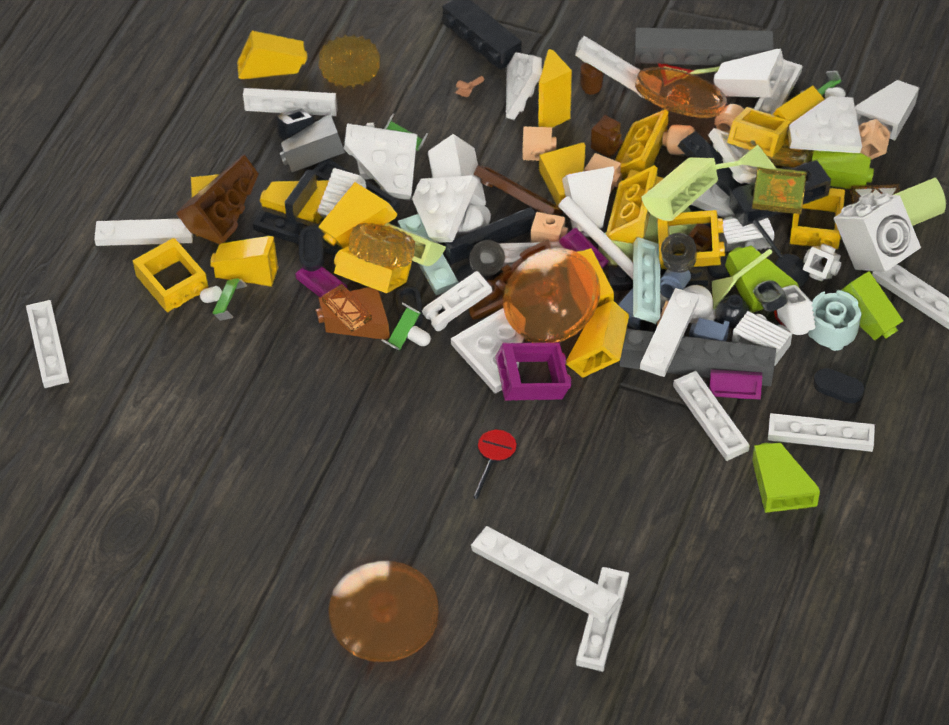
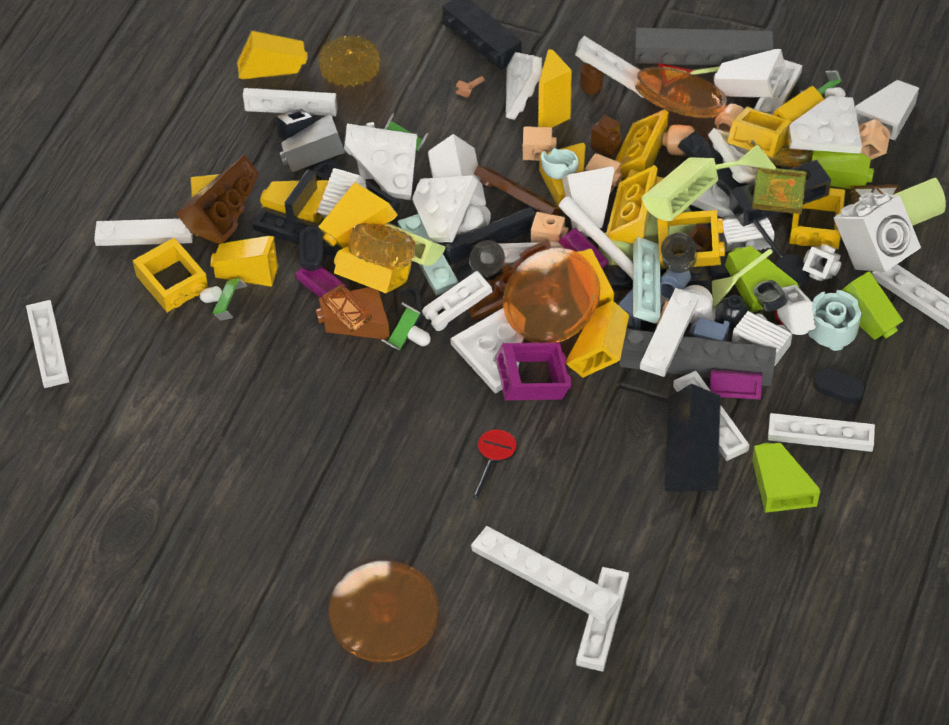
(559, 163): none -> light aqua hair
(693, 440): none -> black slope

